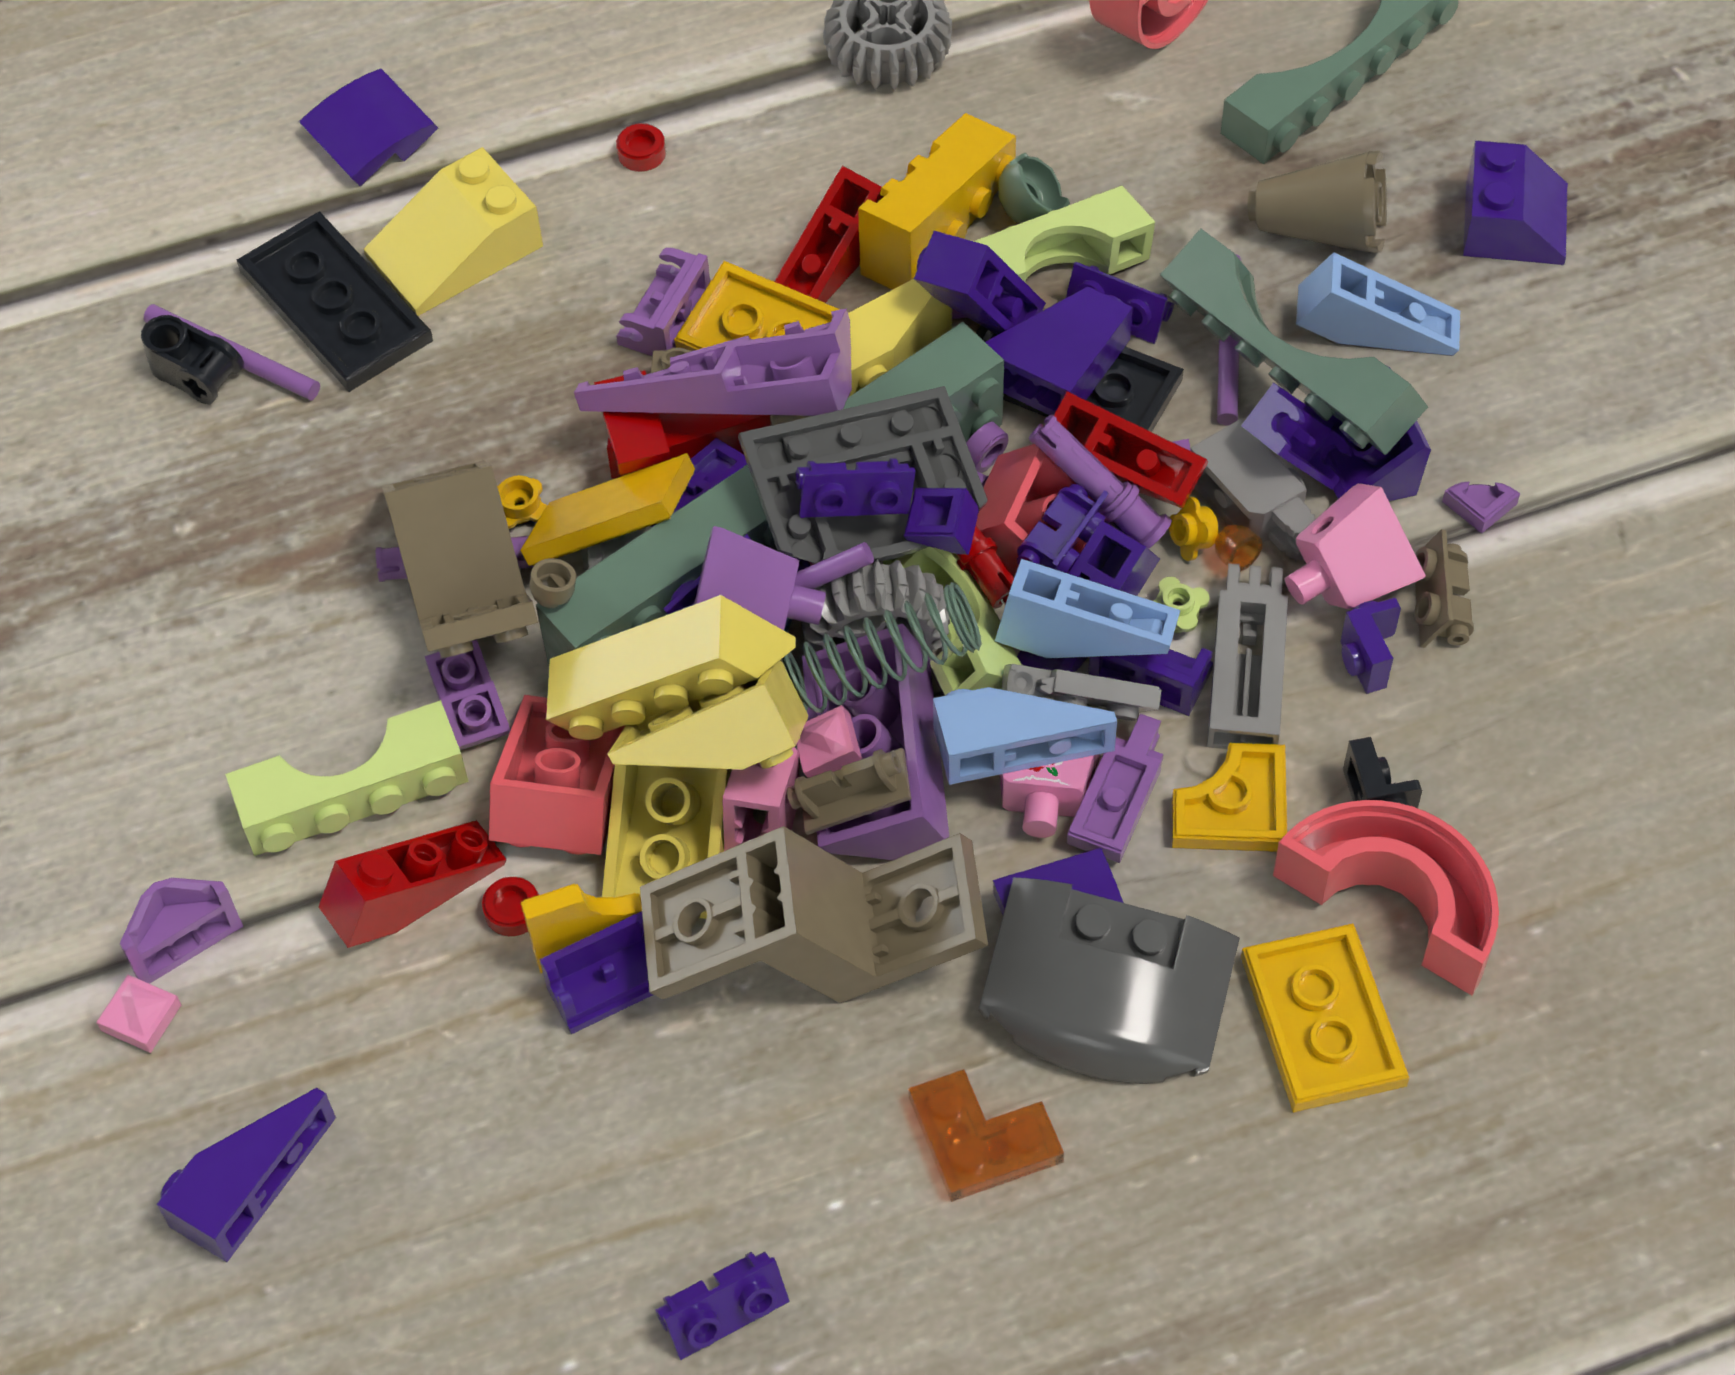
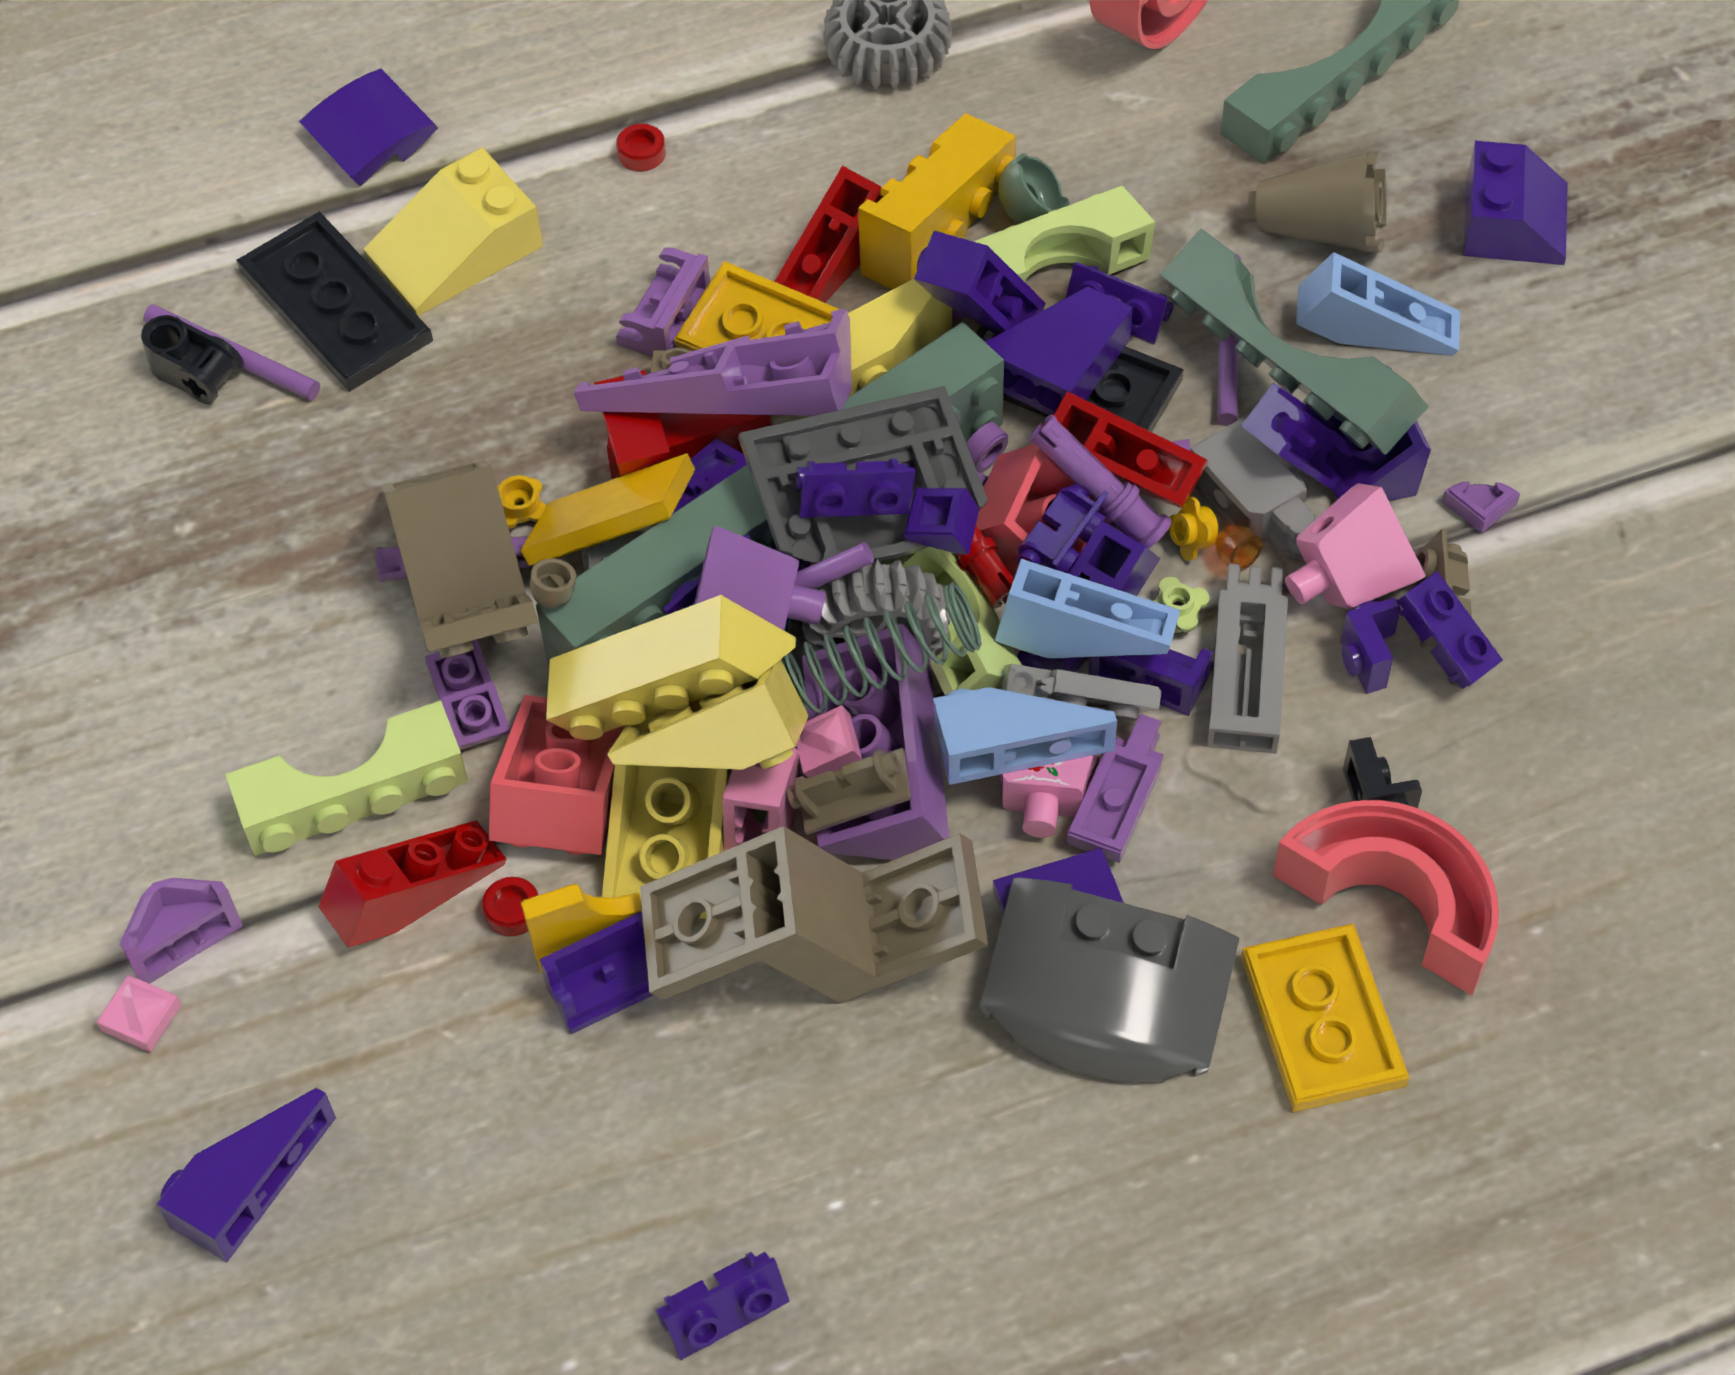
(977, 1151): clear orange plate -> none
(1237, 806): yellow tile -> none
(1462, 646): none -> dark purple hinge

